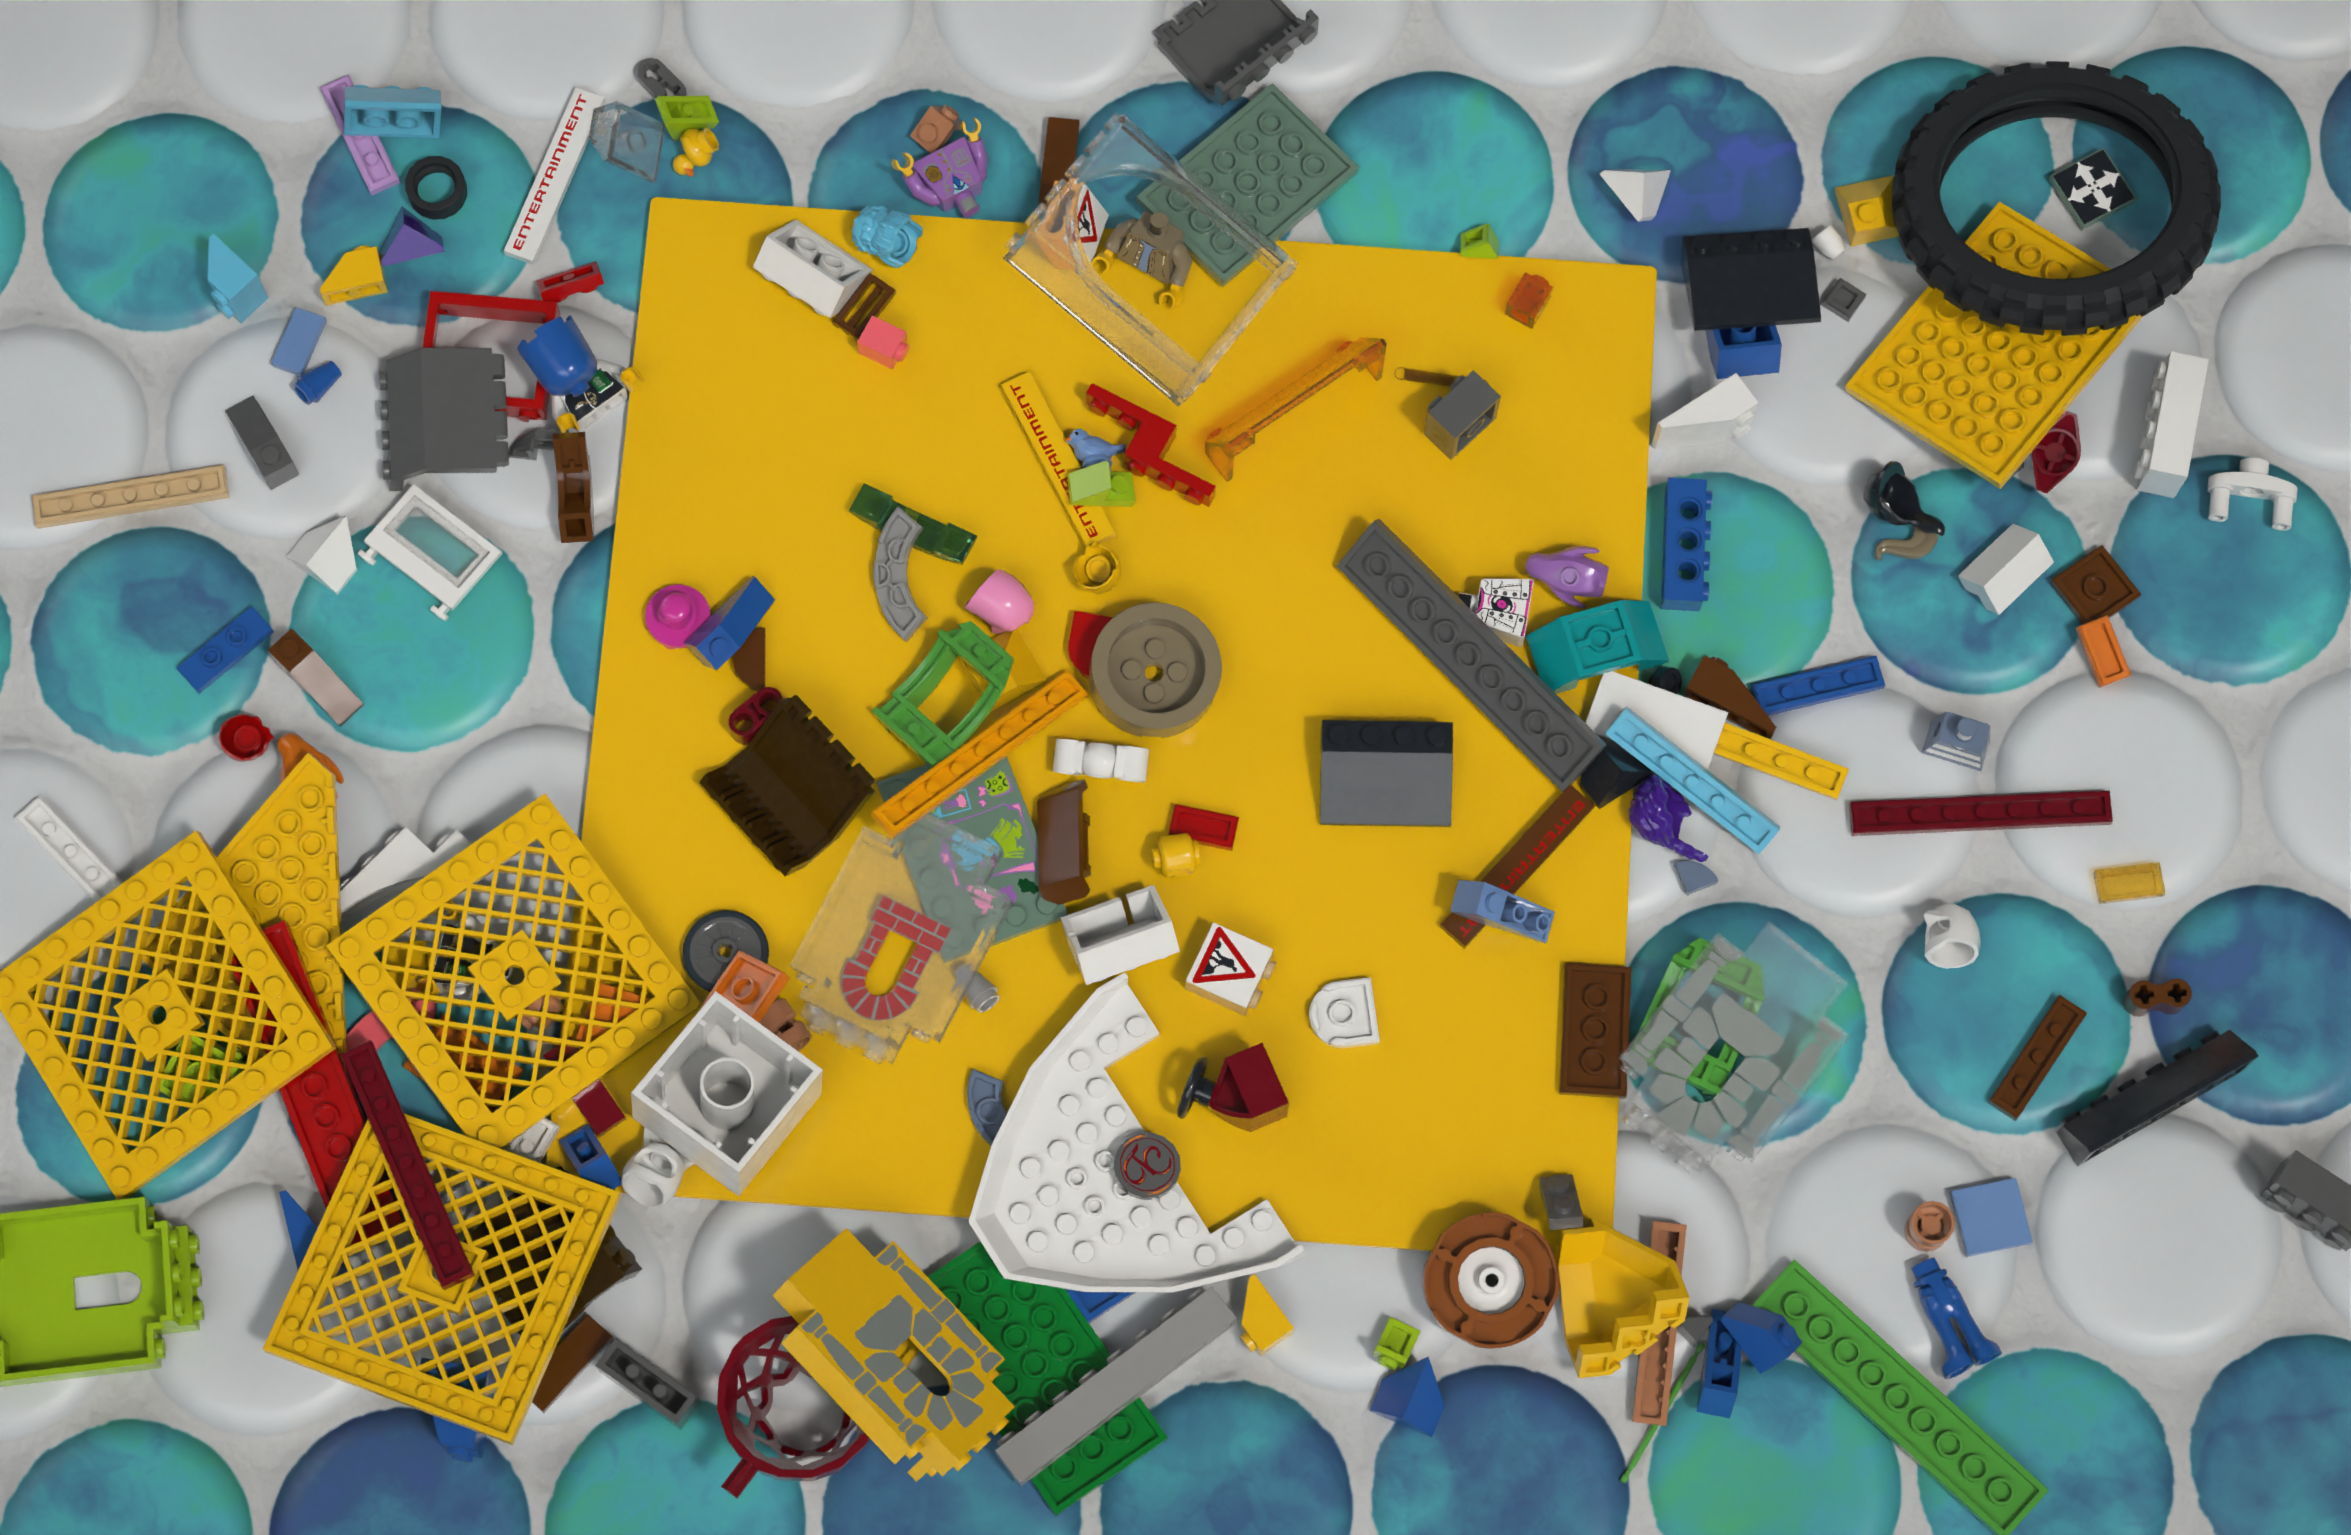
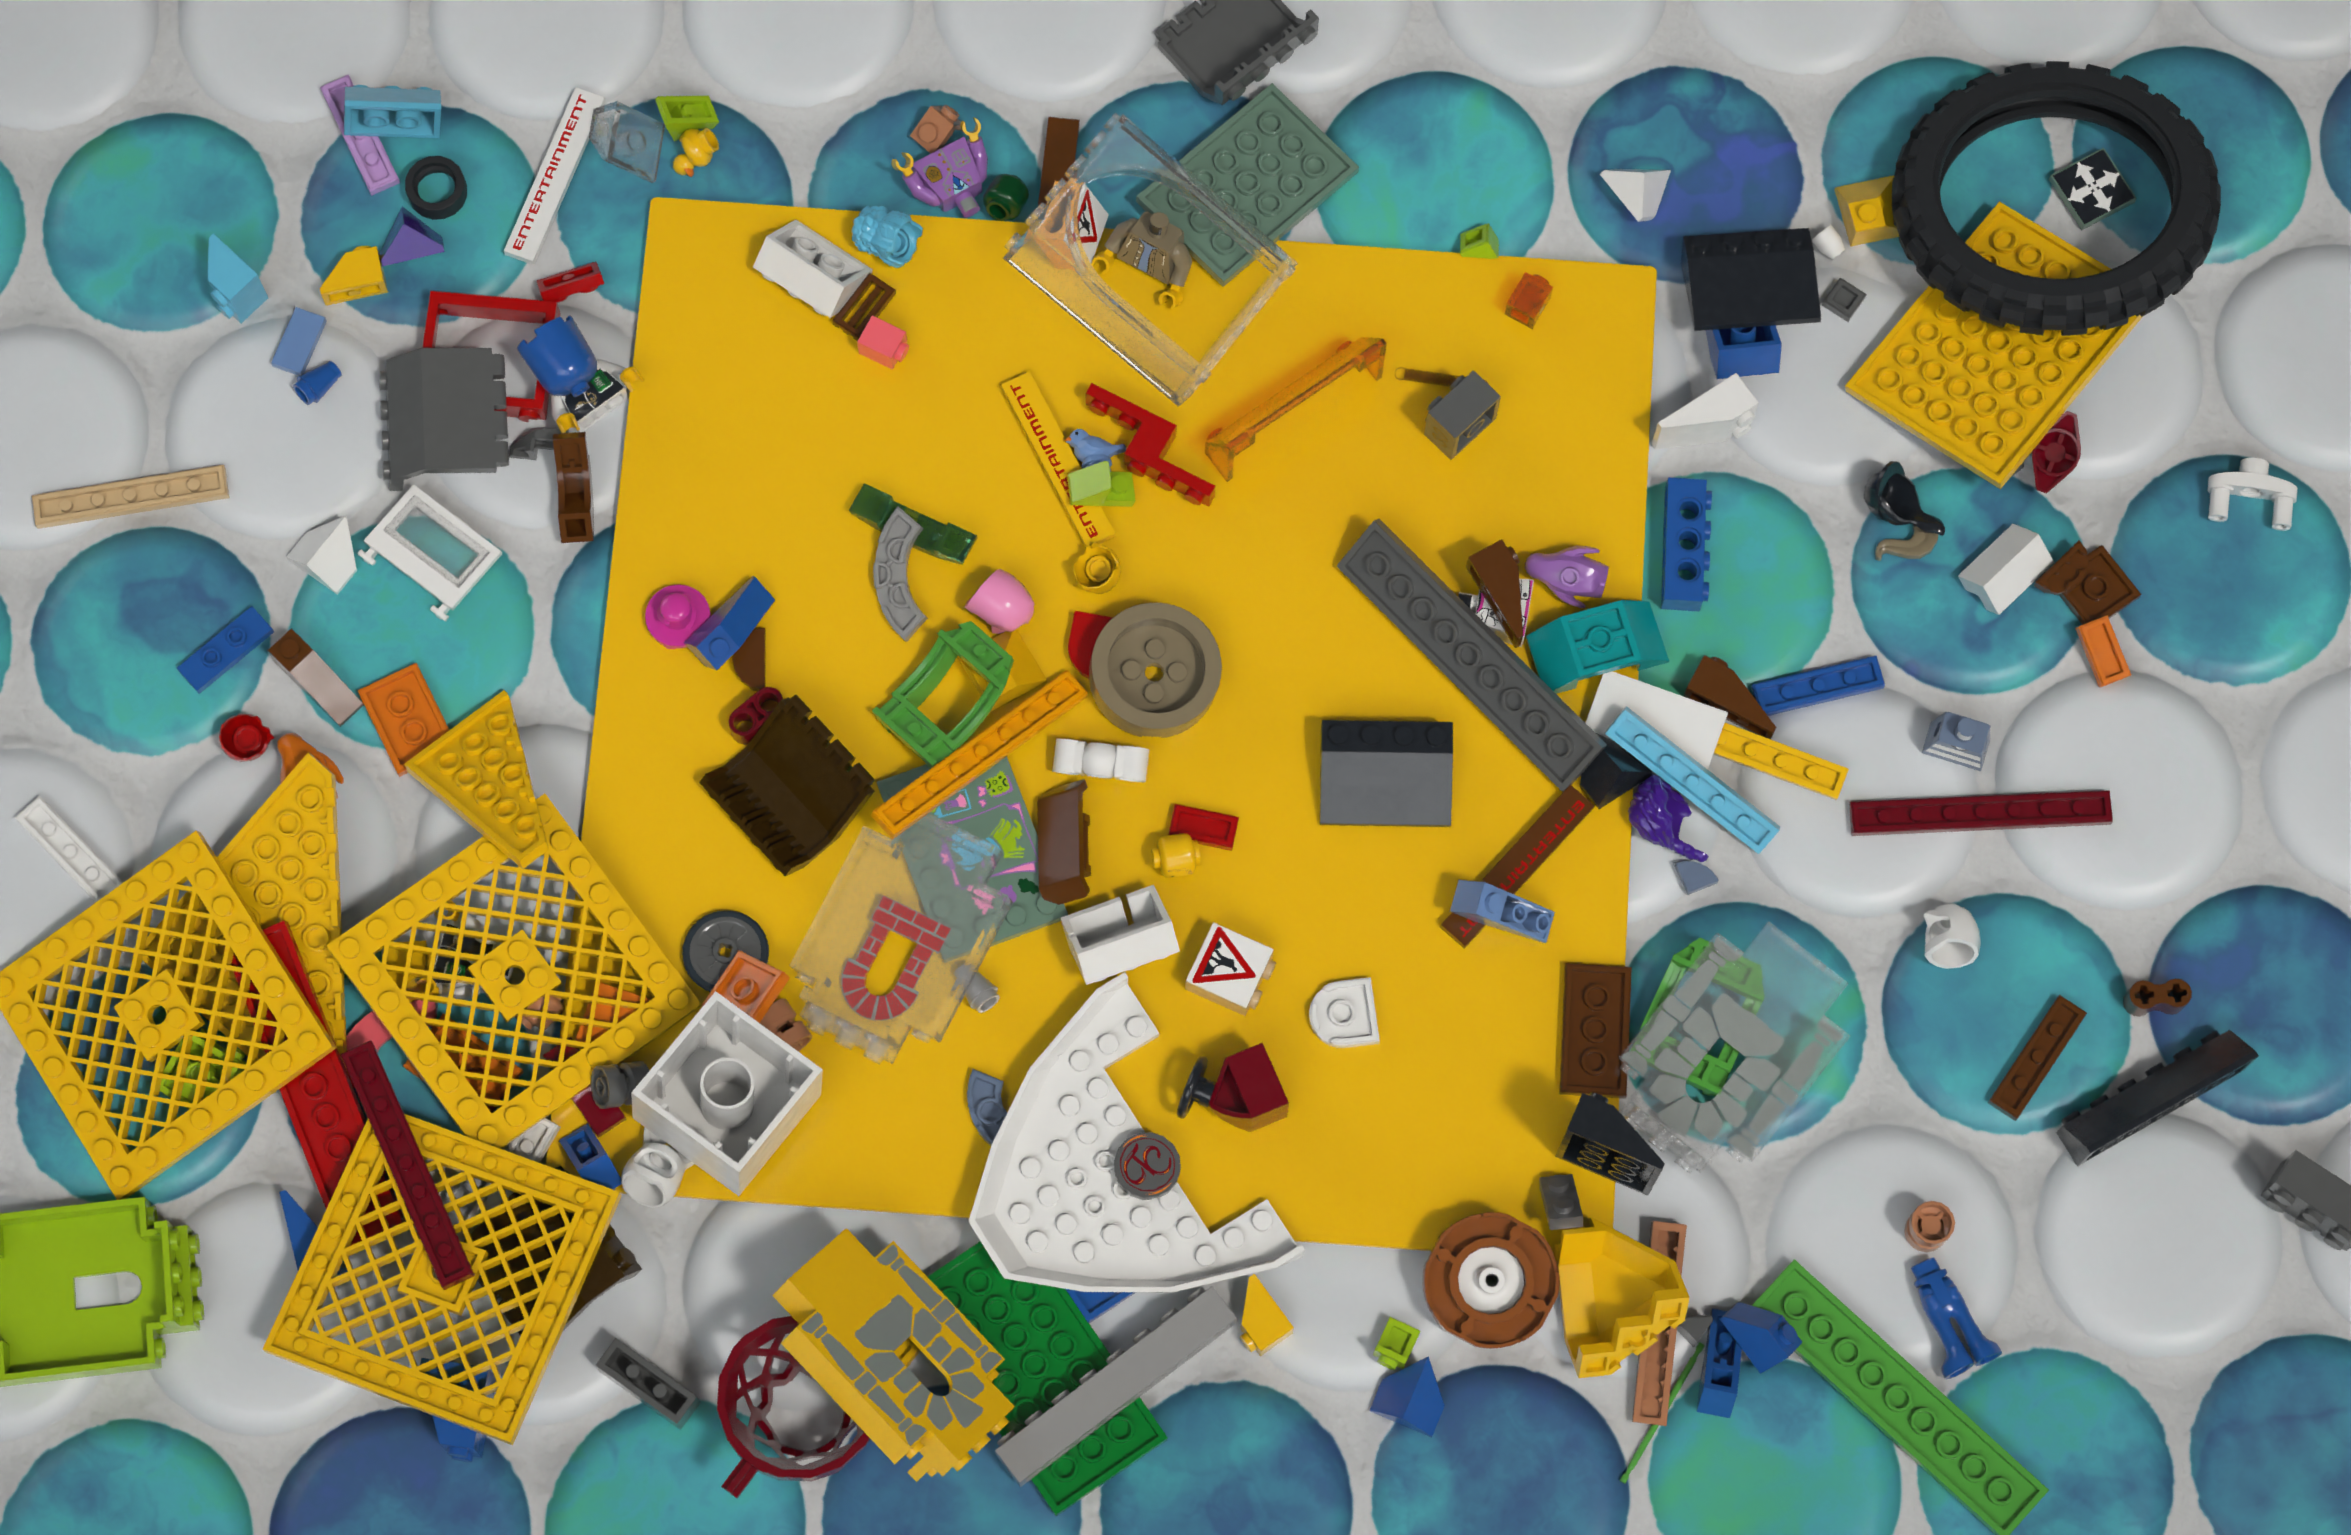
(262, 442): dark grey slope -> none
(396, 869): white arch -> none
(404, 714): none -> orange tile
(486, 779): none -> yellow wing
(570, 1360): reddish brown tile -> none
(613, 1083): none -> dark grey wheel
(666, 78): dark grey beam -> none
(1005, 197): none -> dark green head
(1498, 580): none -> reddish brown slope
(1609, 1146): none -> black slope
(1667, 679): black tile -> none
(1991, 1217): medium blue tile -> none
(2066, 572): none -> reddish brown tile
(2129, 883): clear yellow tile -> none
(2171, 424): white brick -> none

